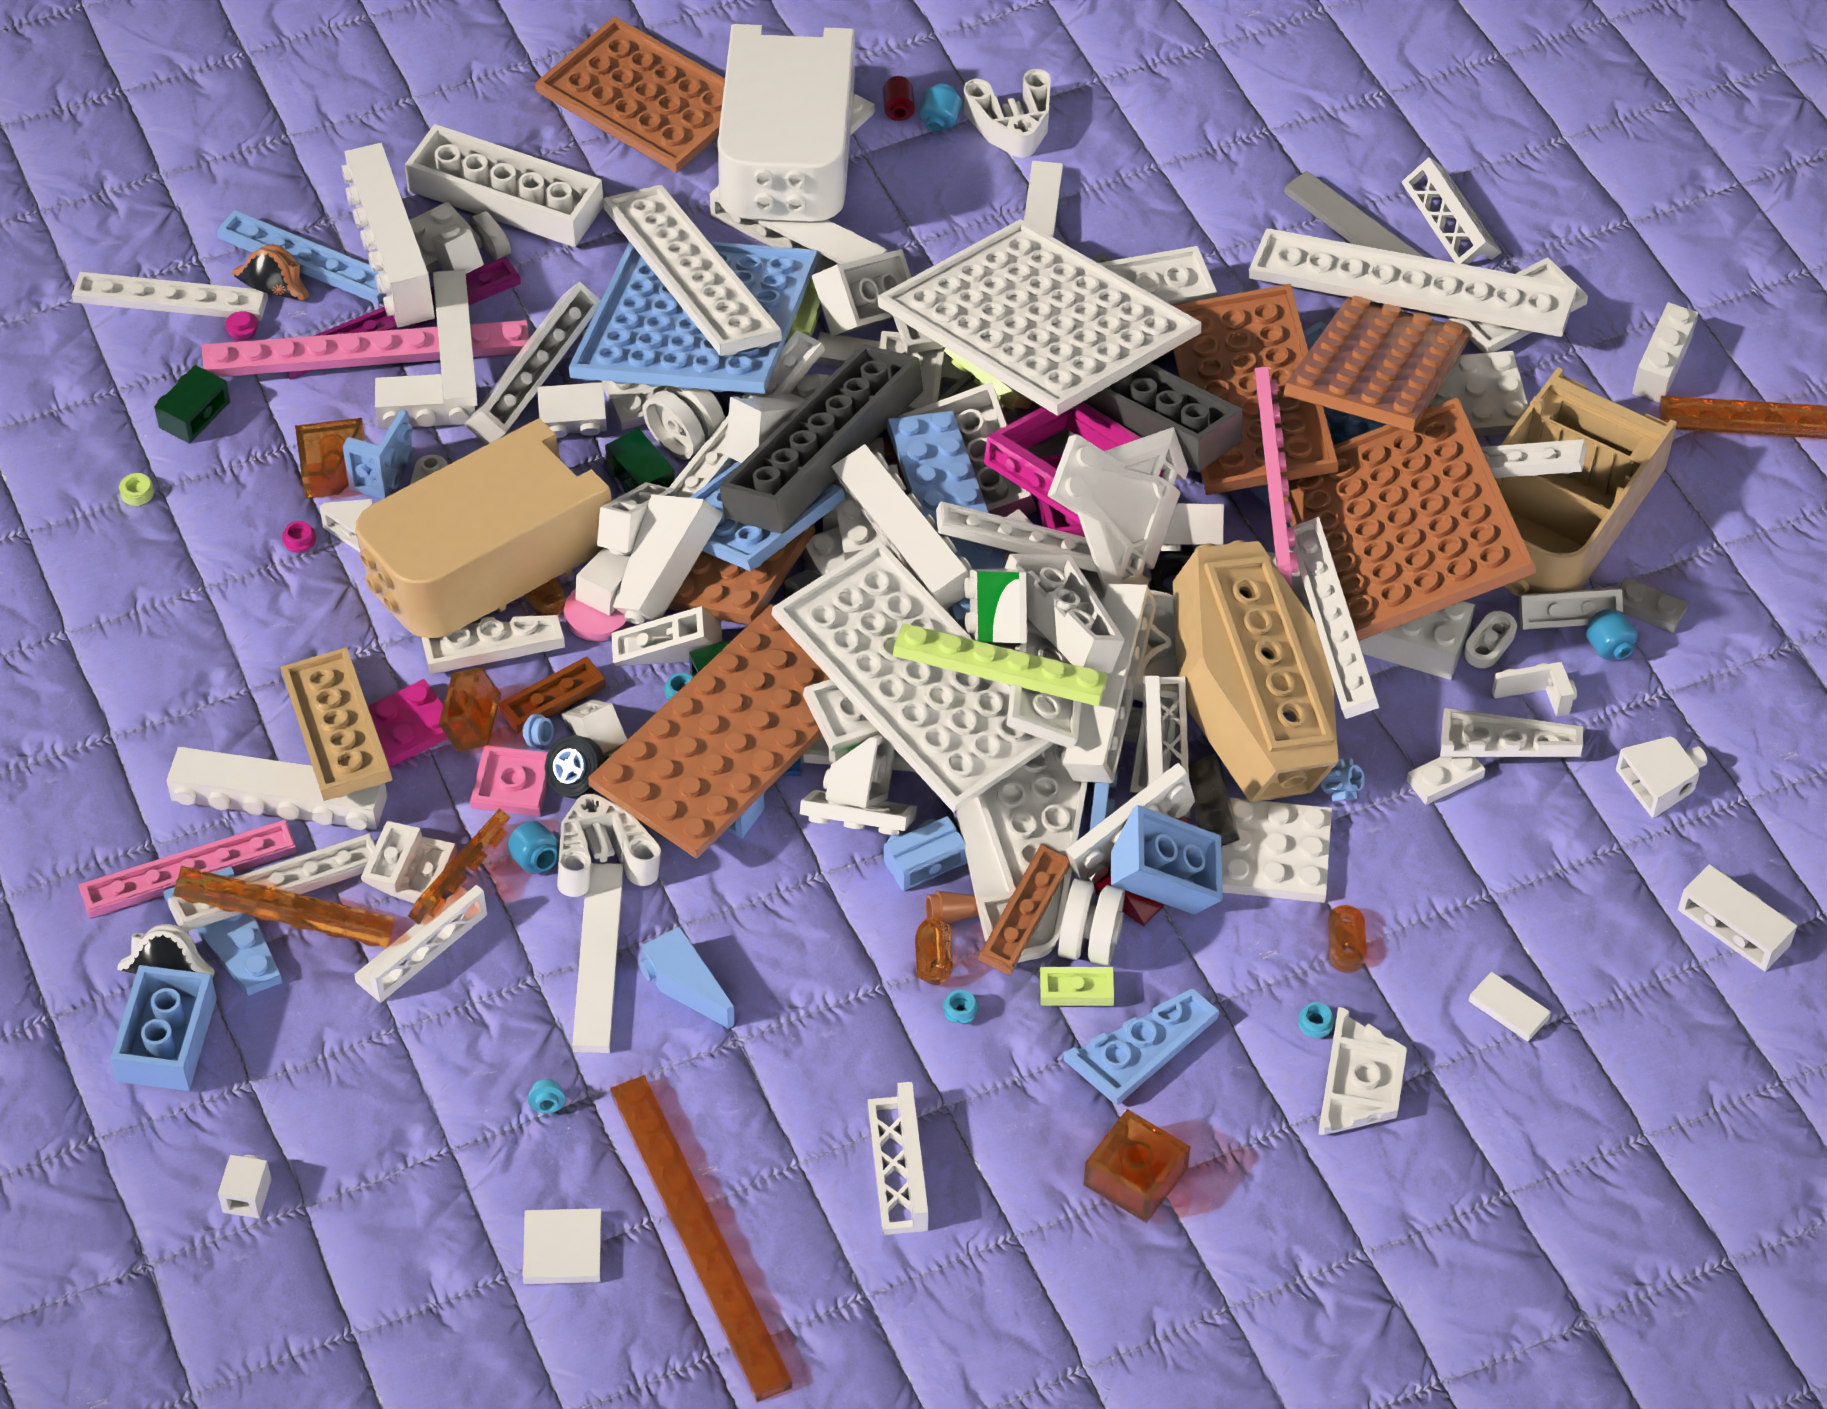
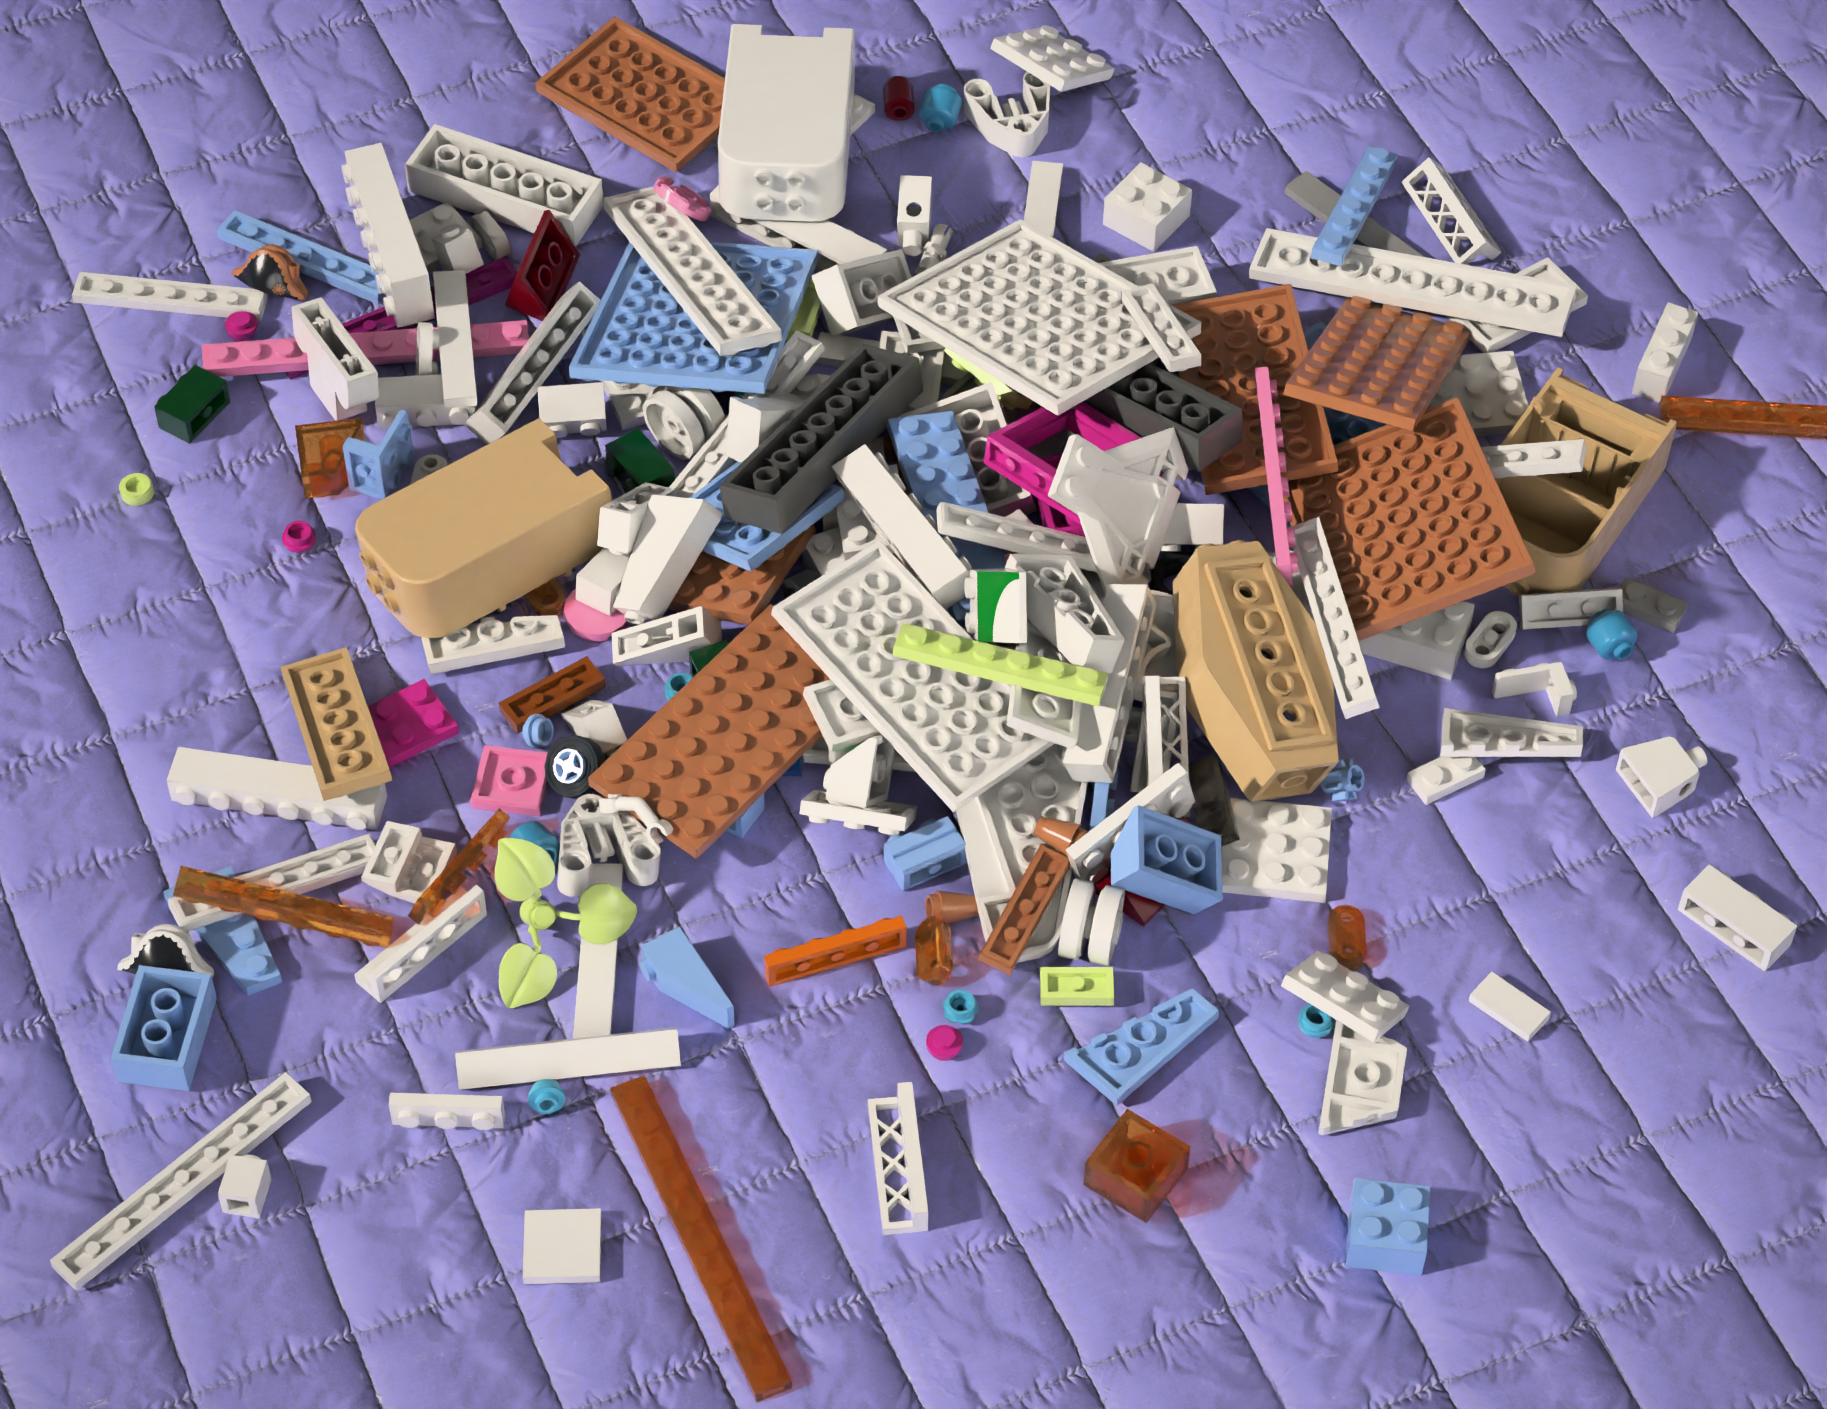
(152, 878): bright pink tile -> none
(179, 1182): none -> white plate
(336, 364): none -> white brick
(341, 517): white slope -> none
(426, 341): none -> white plate
(446, 1110): none -> white plate
(470, 709): clear orange brick -> none
(519, 874): none -> yellowish green plant
(544, 270): none -> dark red slope
(567, 1058): none -> white tile
(618, 803): none -> white arm
(683, 199): none -> bright pink tile
(835, 951): none -> orange plate
(914, 222): none -> white torso
(934, 250): none -> white pin
(944, 1042): none -> dark pink plate
(1053, 58): none -> white plate
(1058, 833): none -> nougat cone
(1147, 207): none -> white brick
(1161, 328): none -> white plate
(1345, 995): none -> white plate
(1354, 206): none -> light blue plate
(1387, 1226): none -> light blue brick

